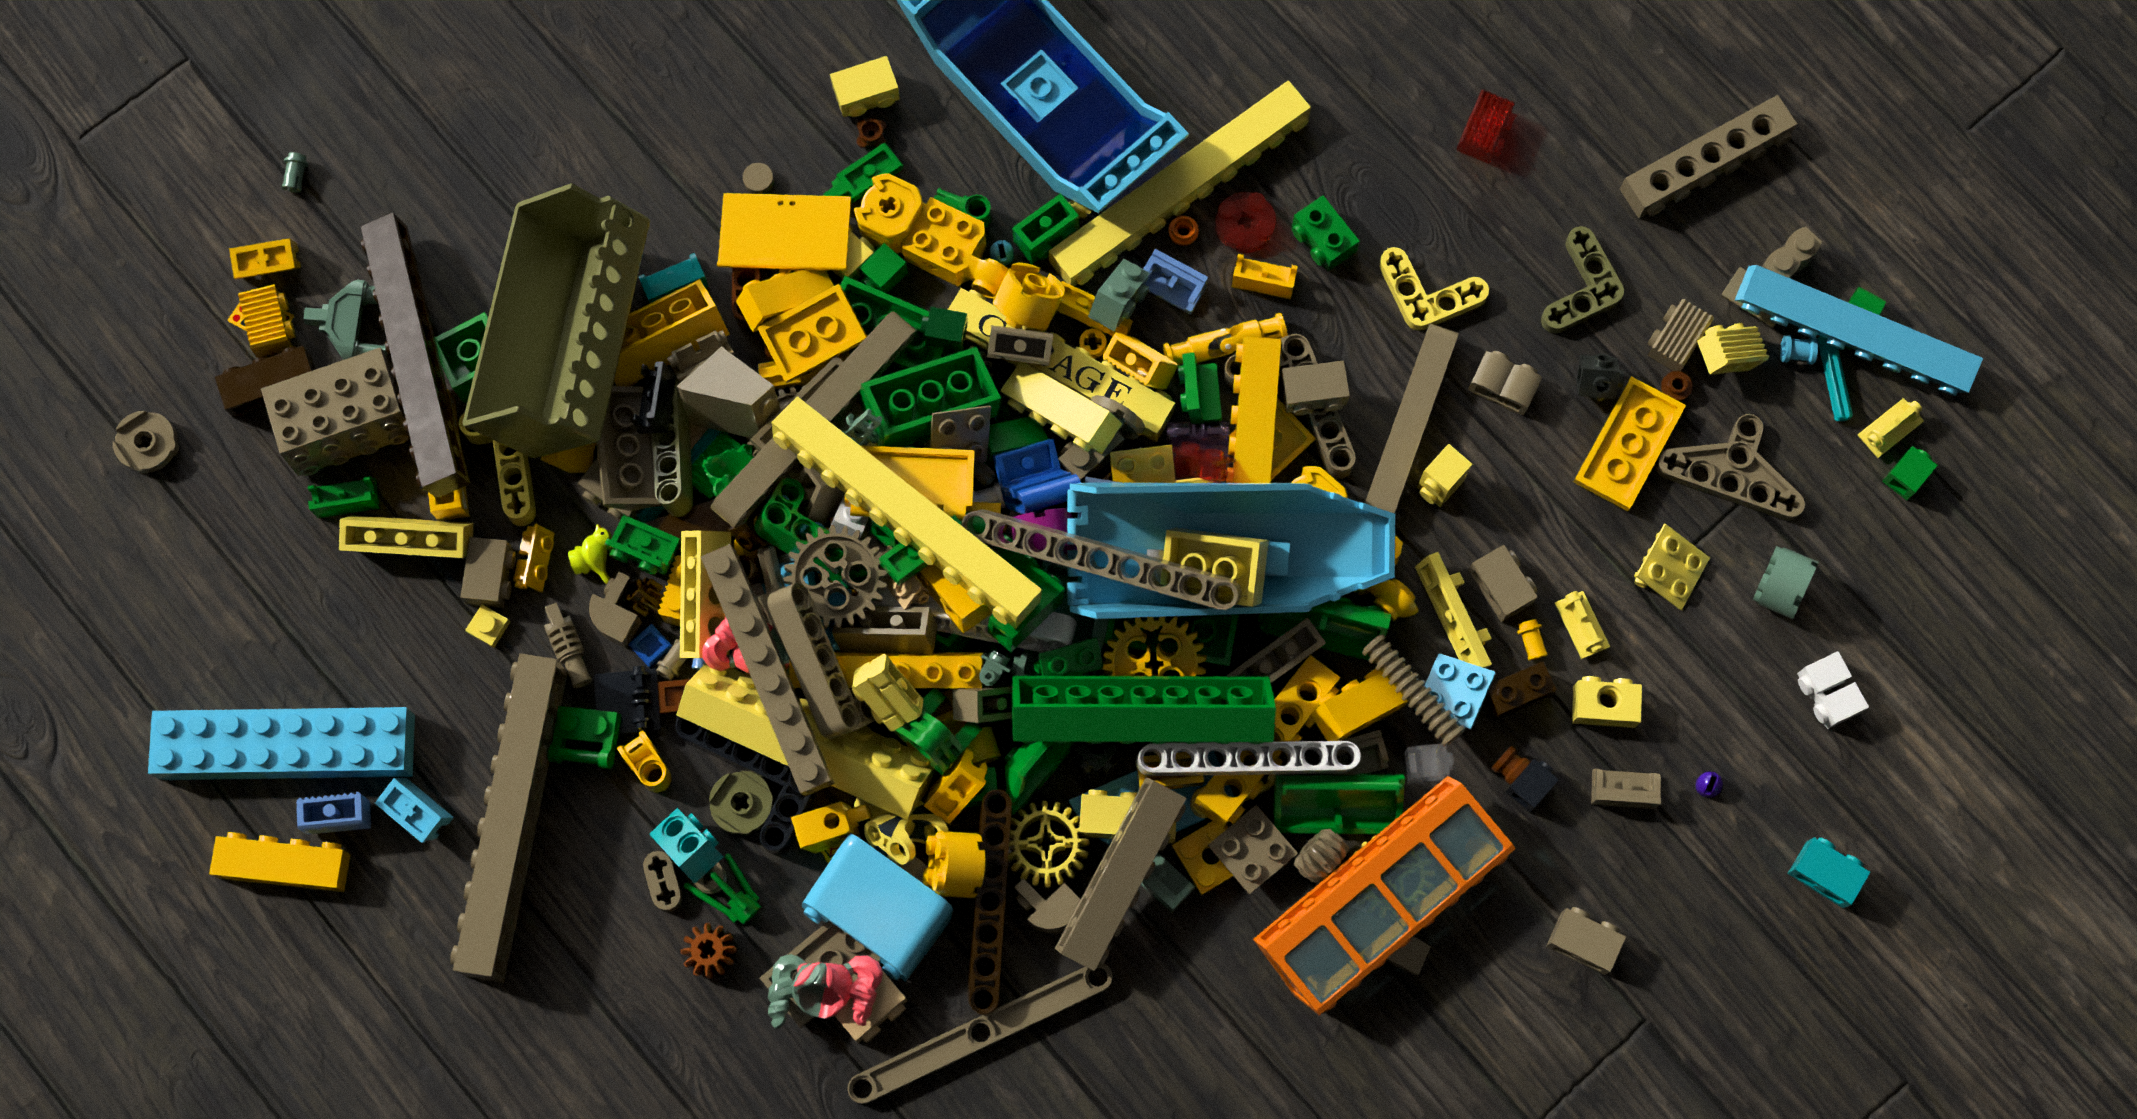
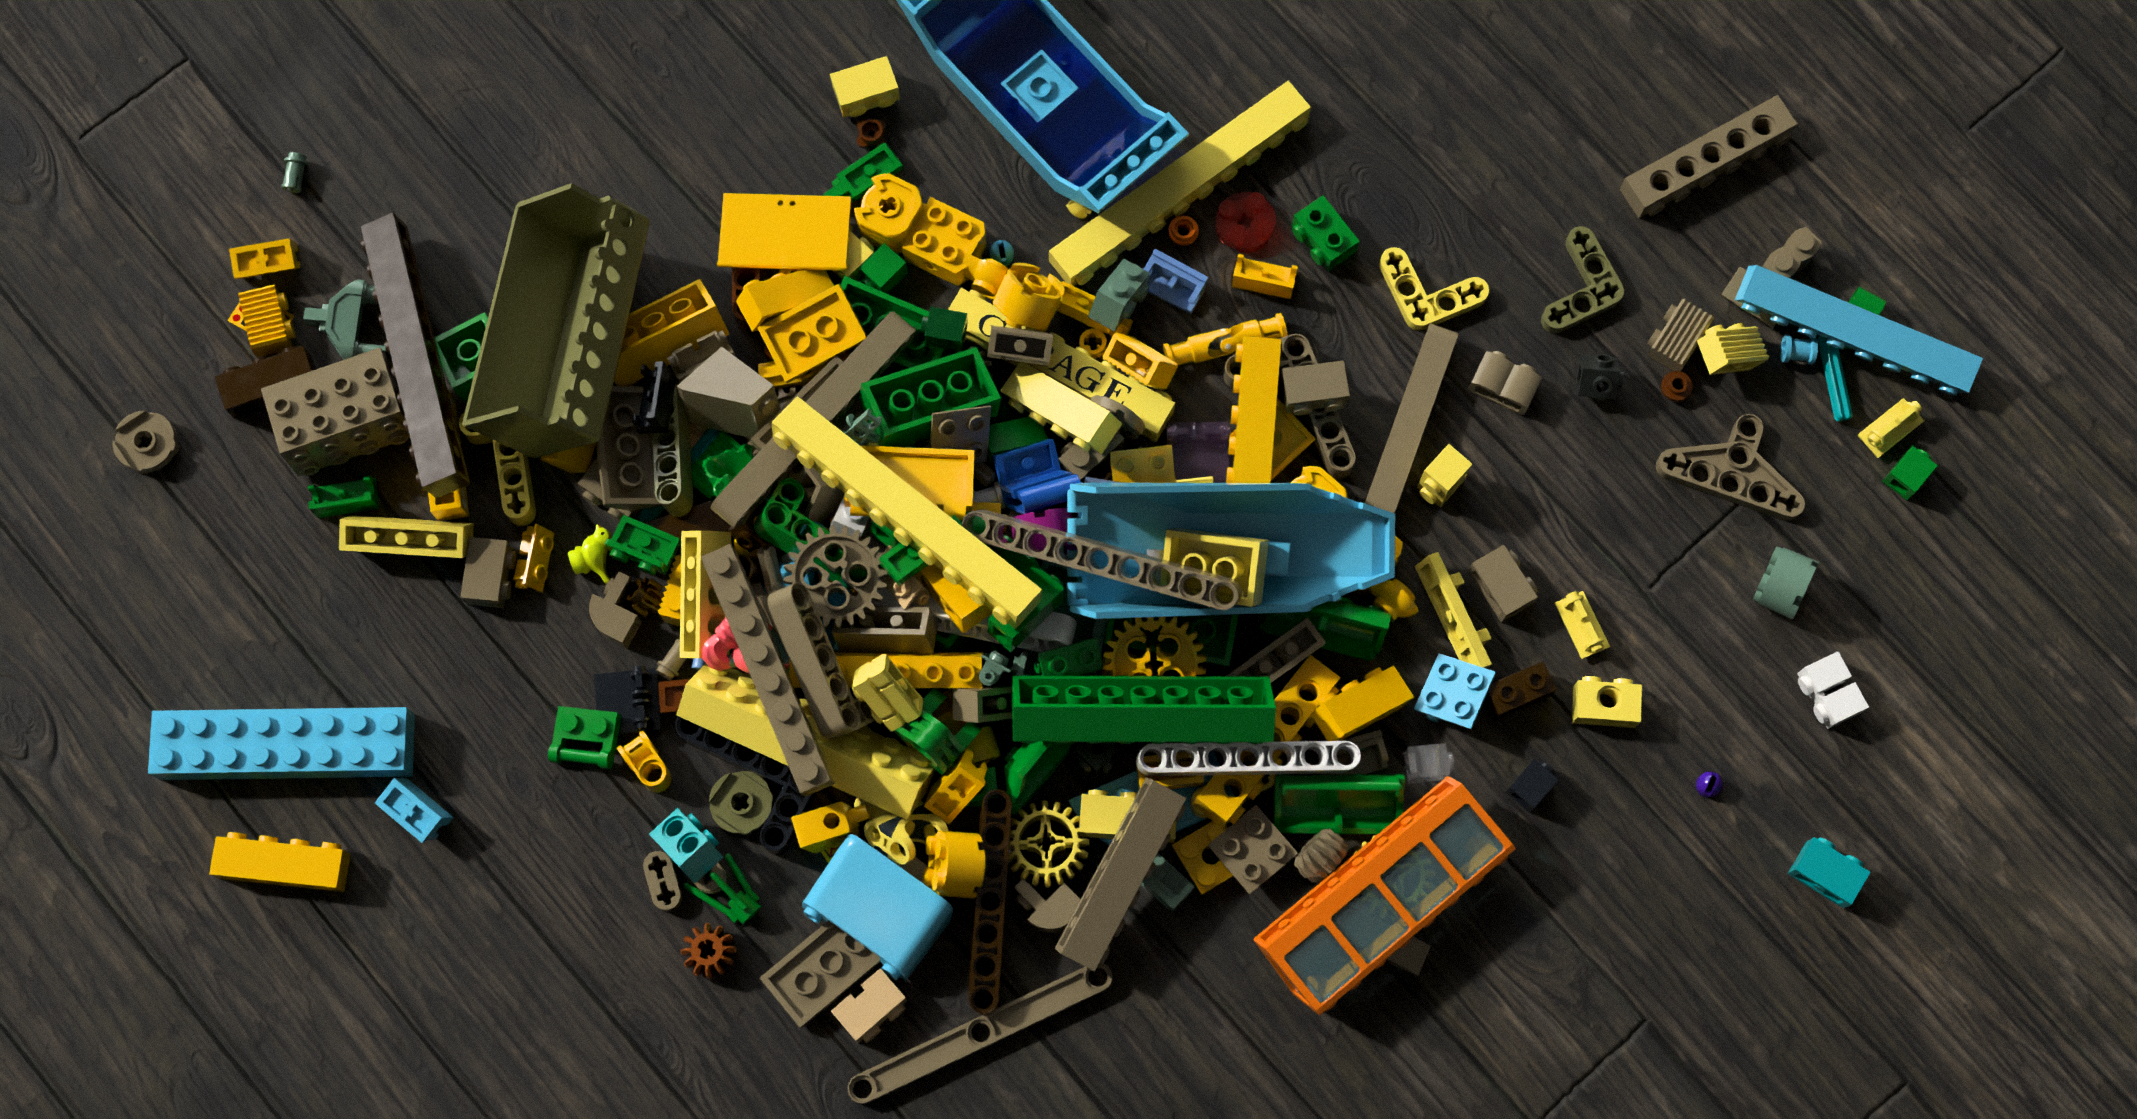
(333, 813): medium blue brick -> none
(487, 626): light yellow plate -> none
(510, 819): dark tan brick -> none
(567, 645): dark tan hinge -> none
(650, 646): blue tile -> none
(672, 278): teal hinge -> none
(758, 178): dark tan tile -> none
(823, 988): hair -> none
(967, 204): green pin -> none
(1045, 228): green brick -> none
(1202, 390): green bracket -> none
(1212, 462): clear red hinge -> none
(1413, 690): dark tan piece -> none
(1486, 125): clear red brick -> none
(1510, 765): reddish brown wheel -> none
(1532, 639): yellow pin -> none
(1586, 940): dark tan brick -> none
(1626, 789): dark tan hinge -> none
(1629, 443): yellow plate -> none
(1671, 567): light yellow hinge -> none

